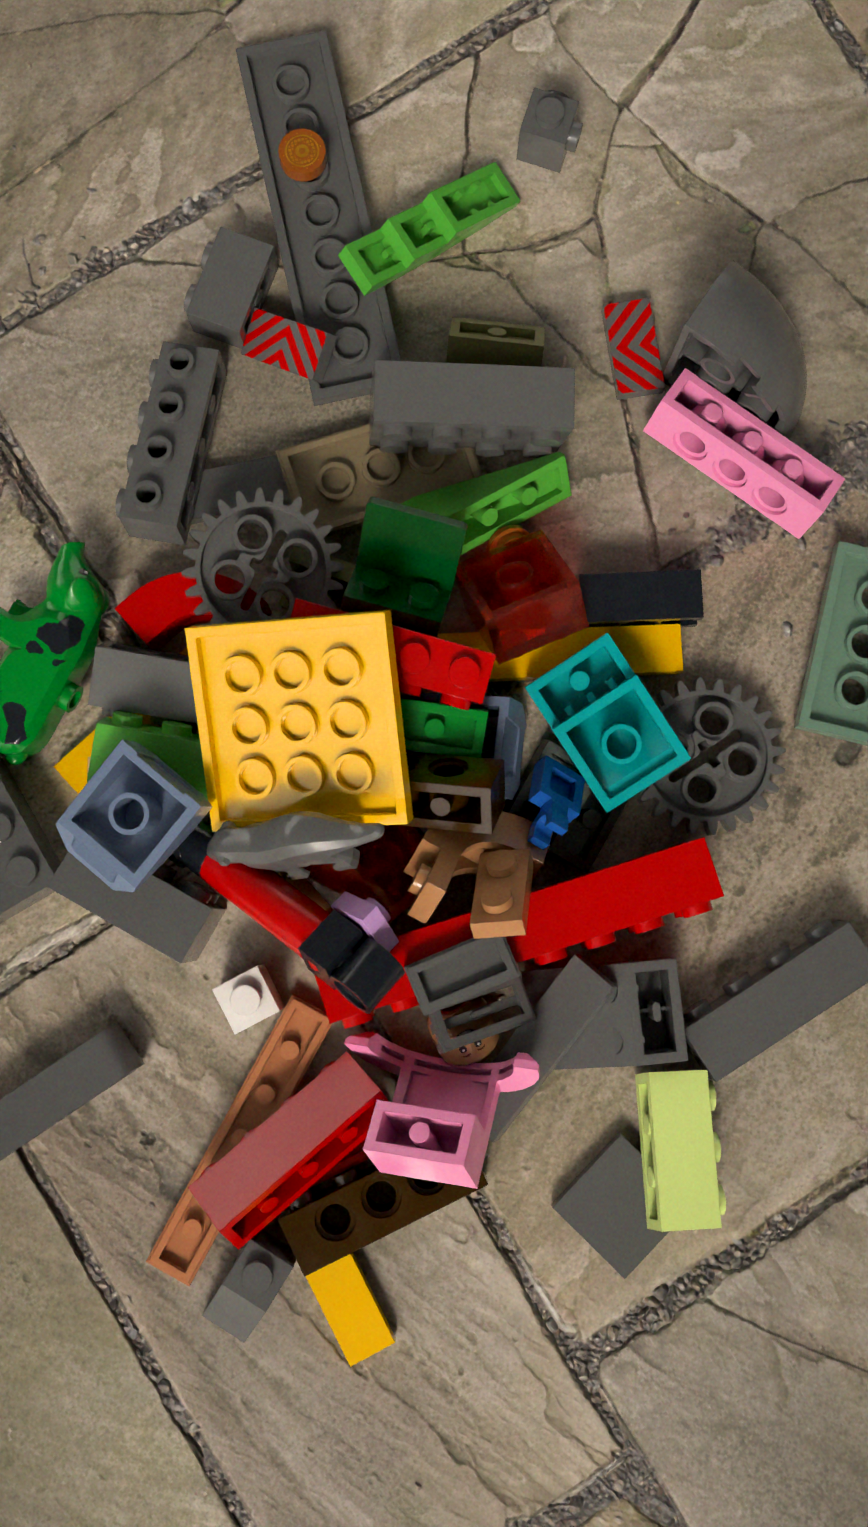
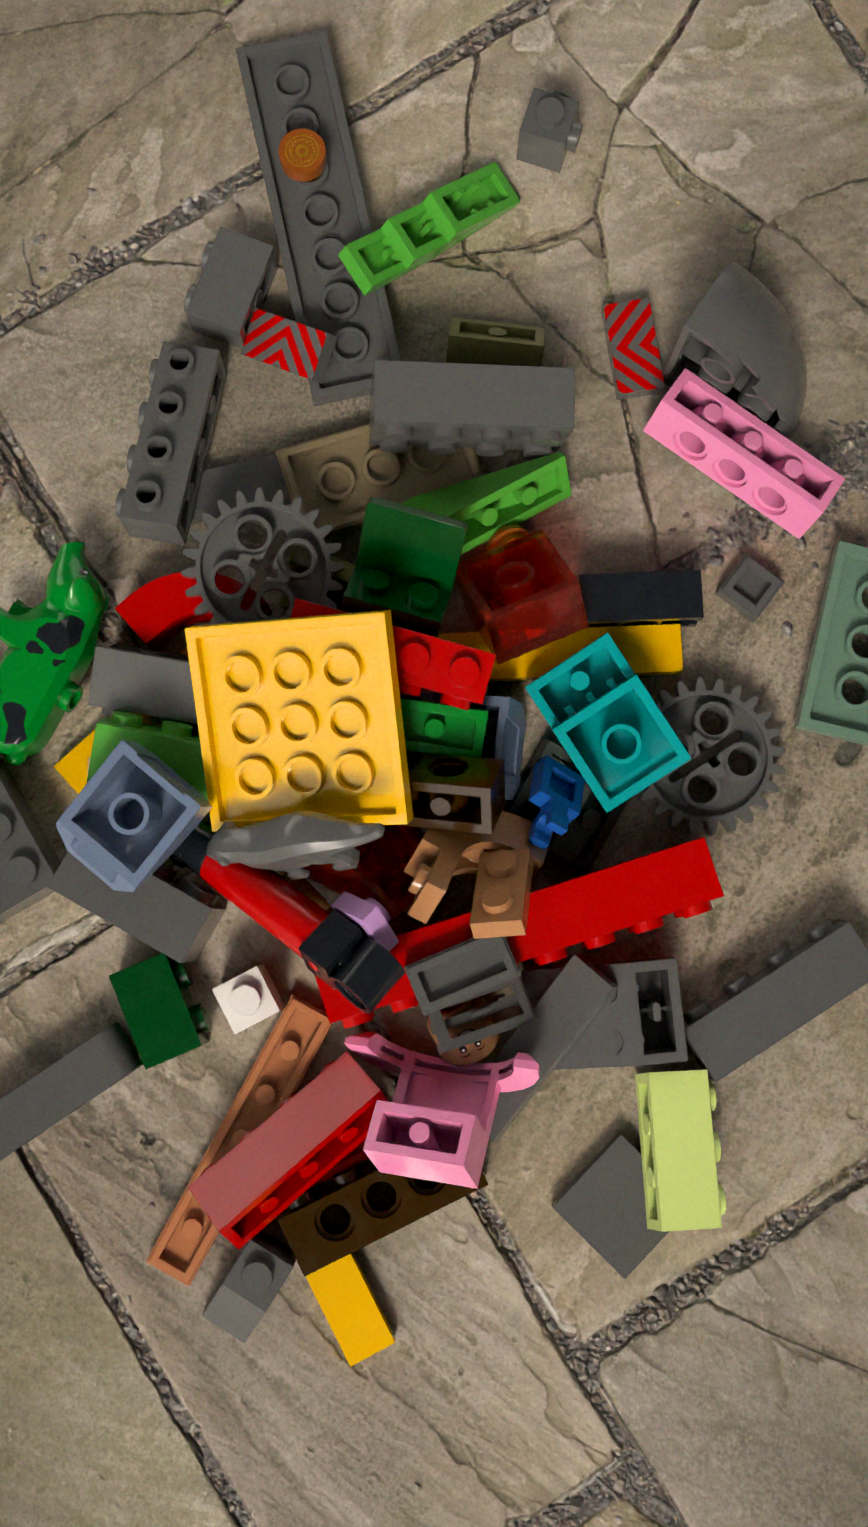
(160, 1009): none -> dark green brick
(750, 587): none -> dark grey tile

